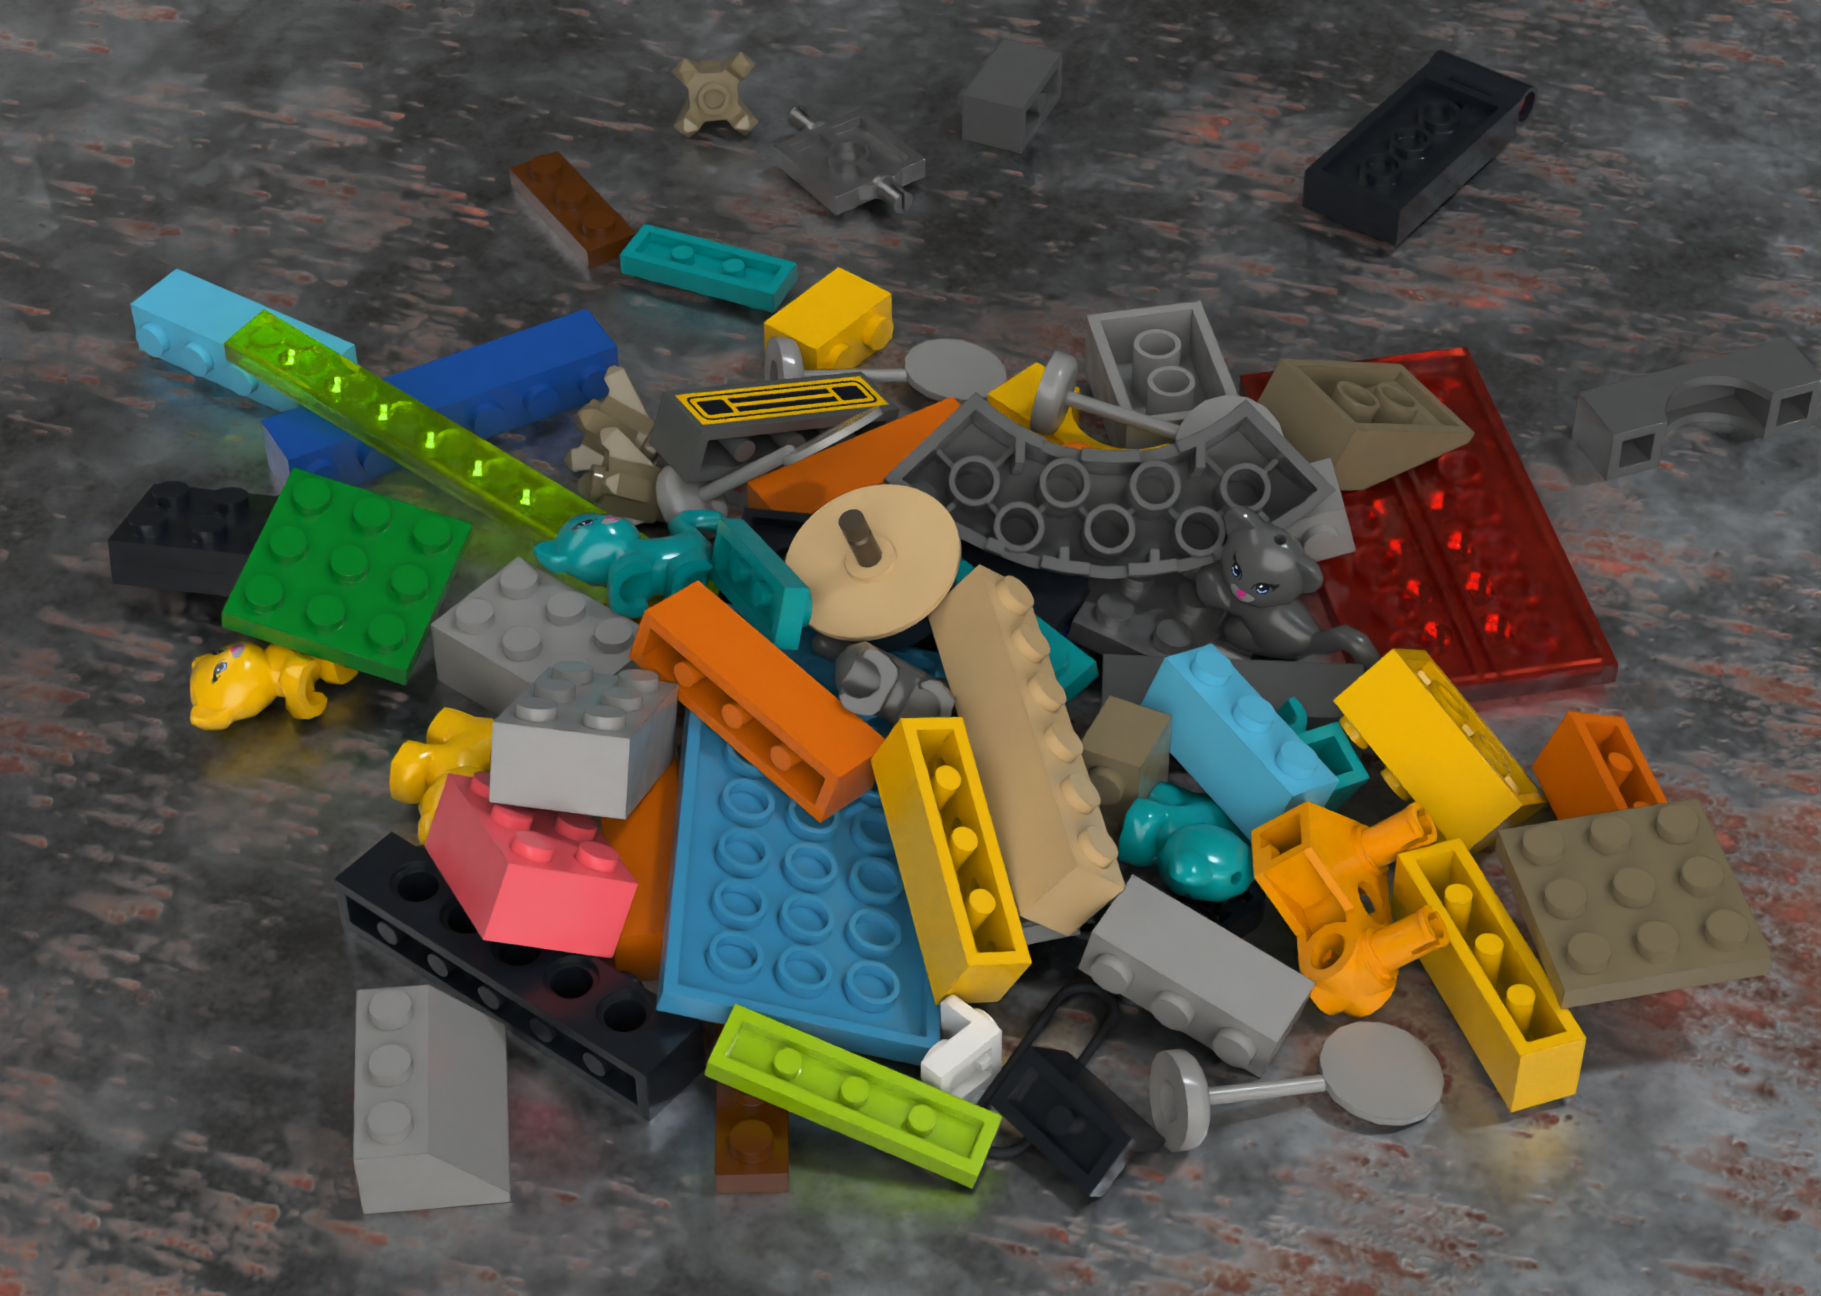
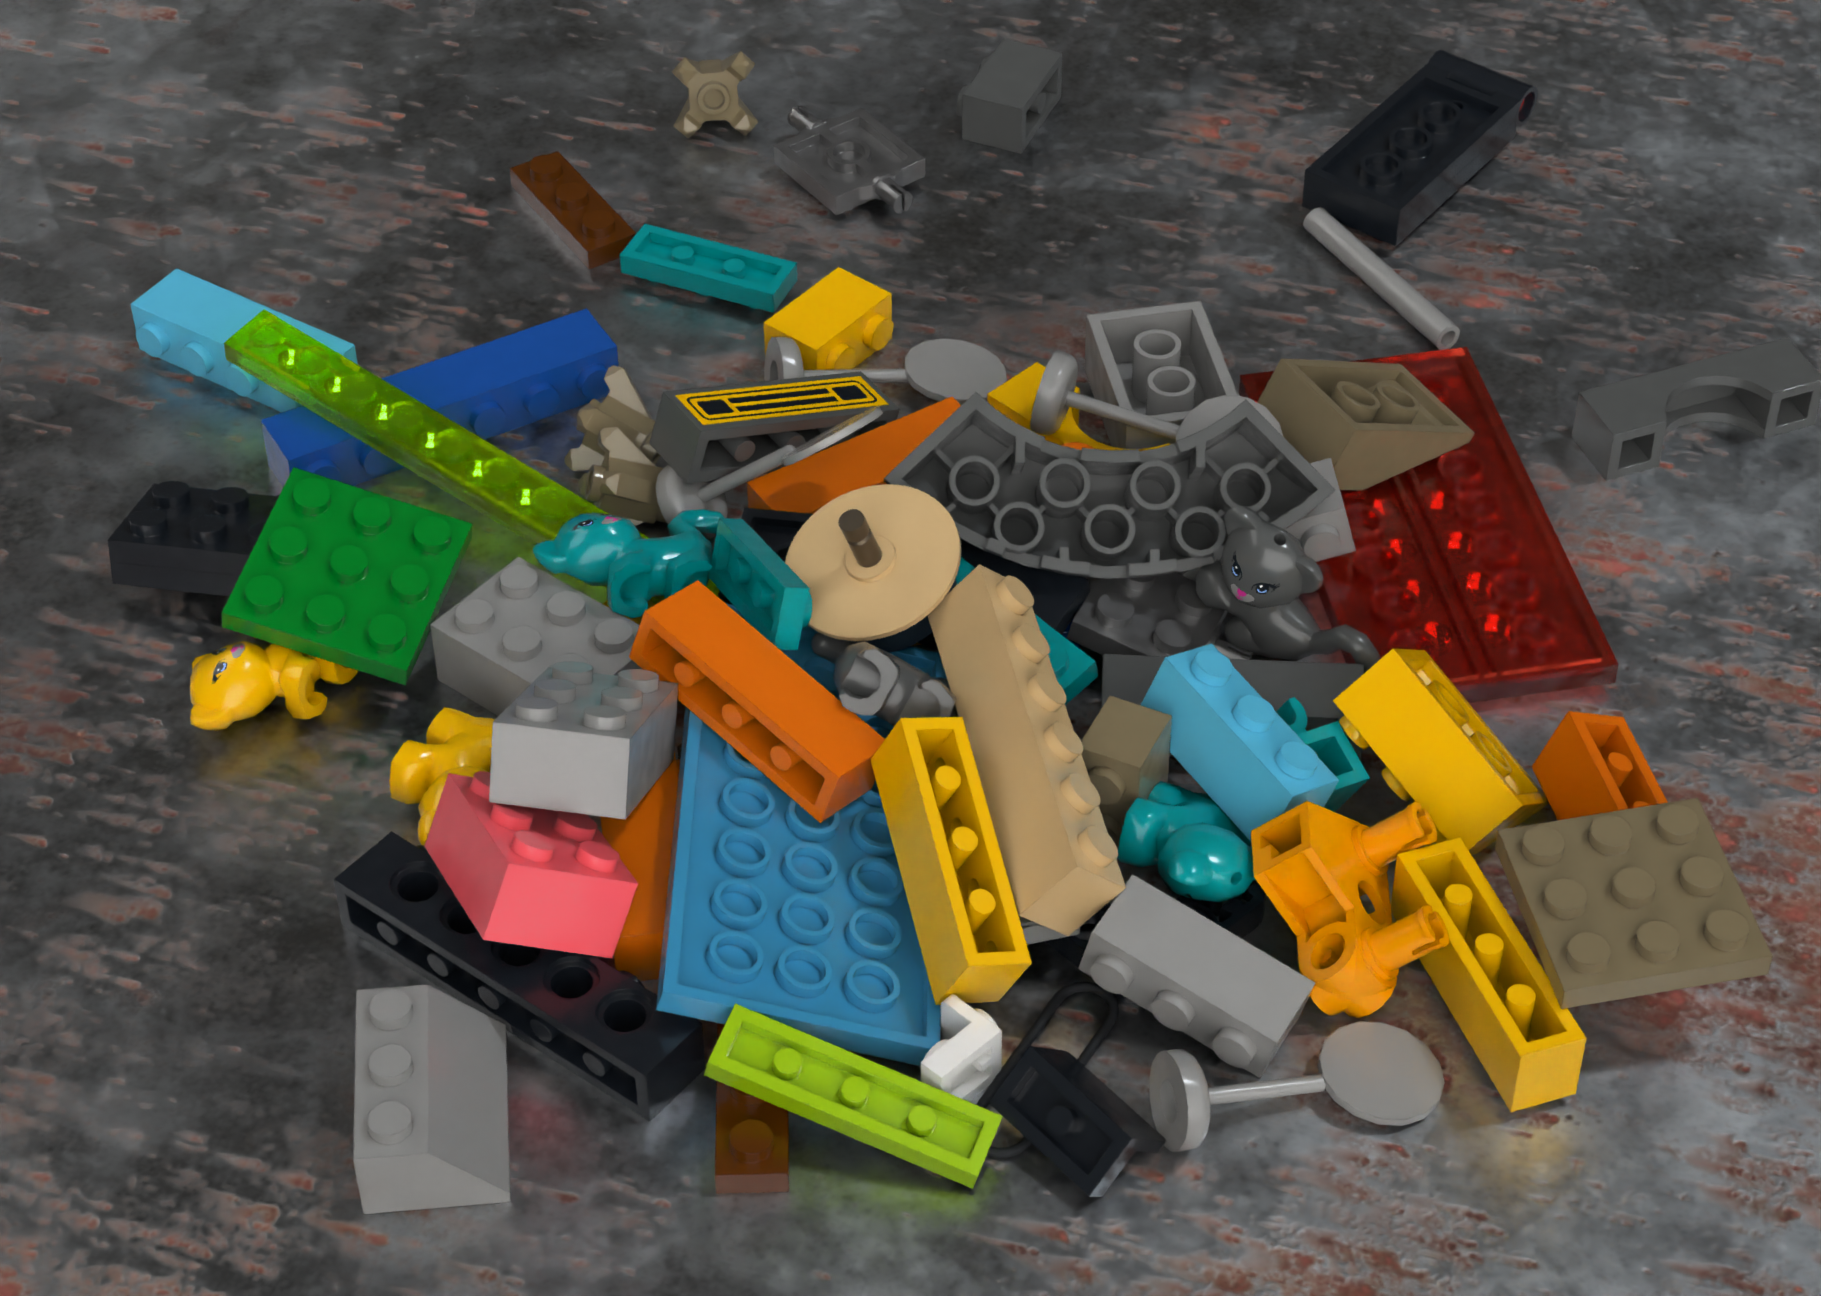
(1381, 278): none -> light grey piece

